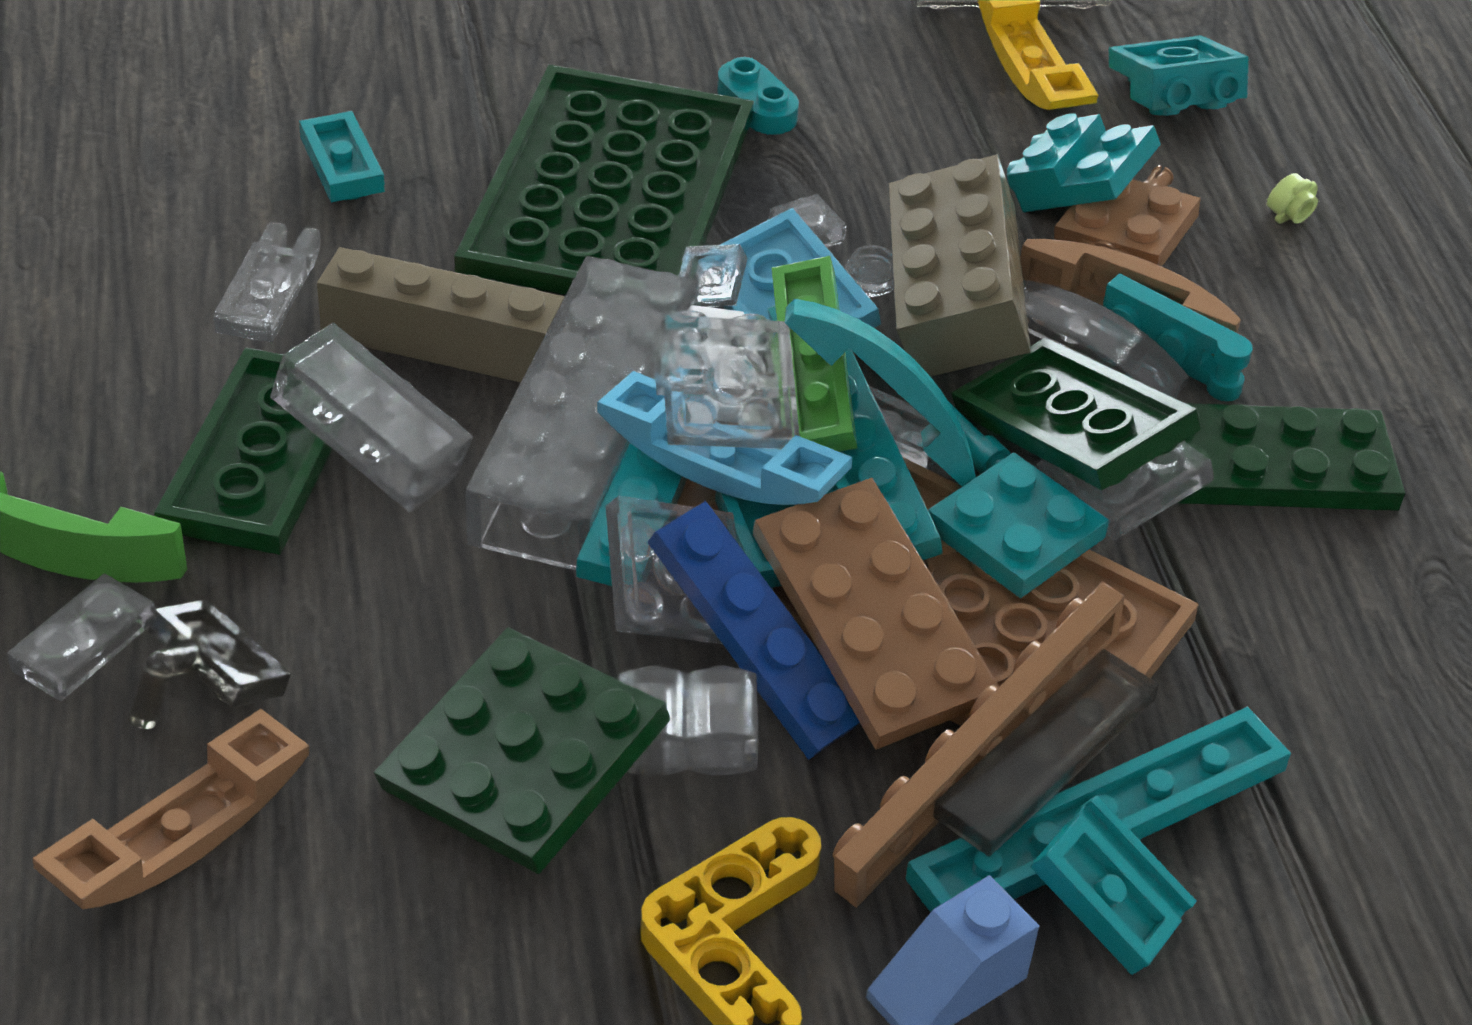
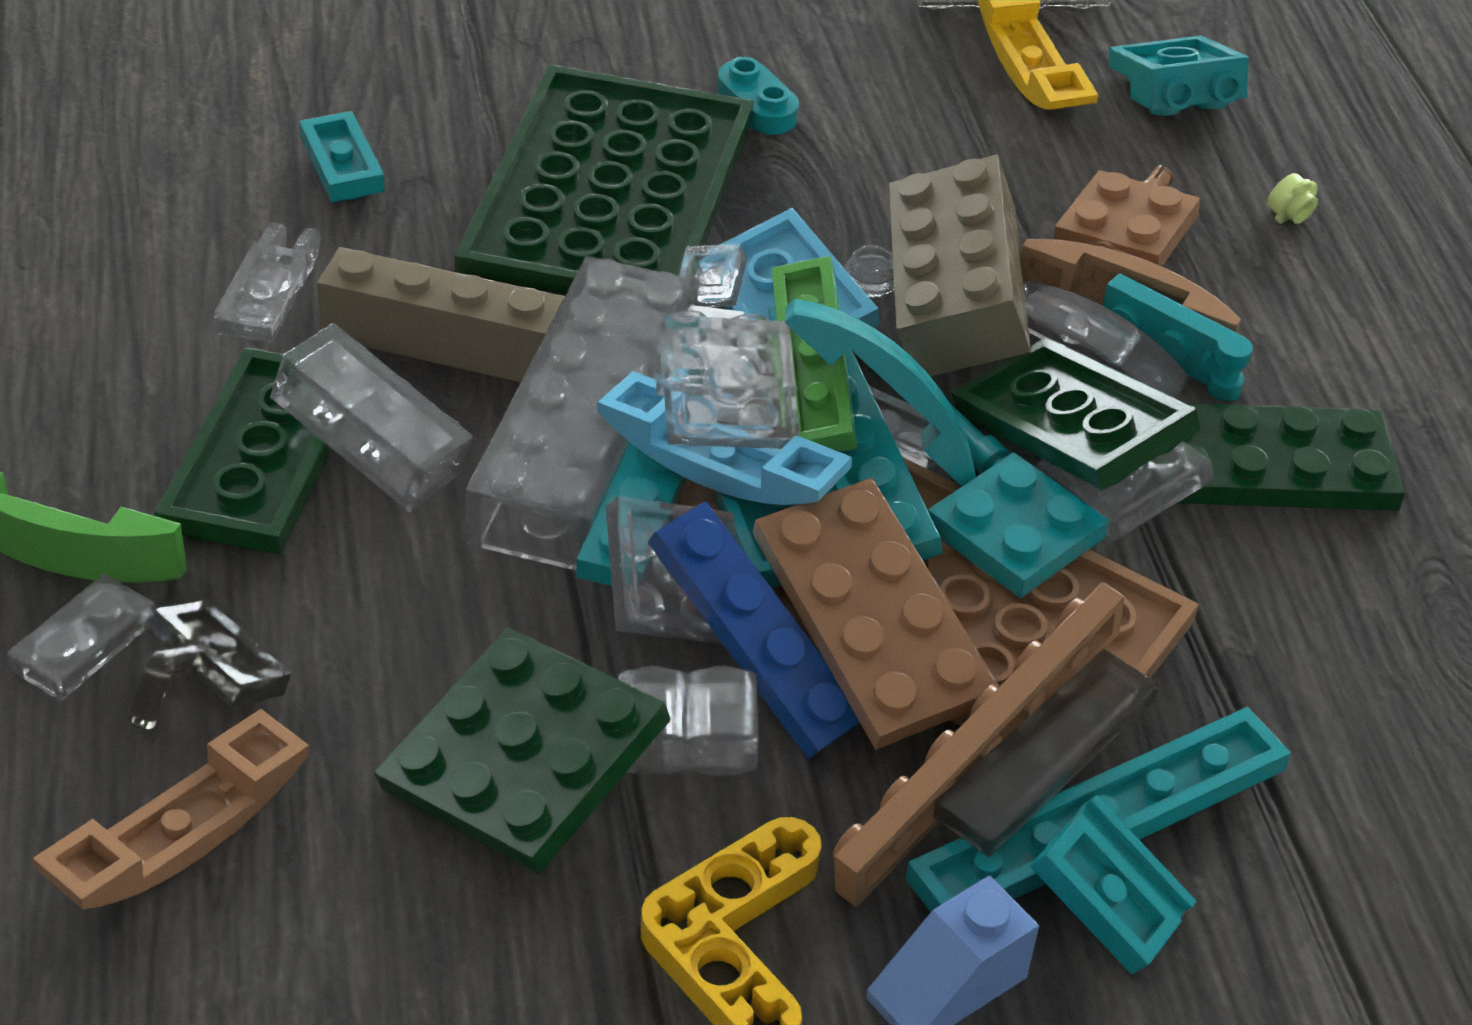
(818, 217): clear plate -> none
(1079, 162): teal plate -> none

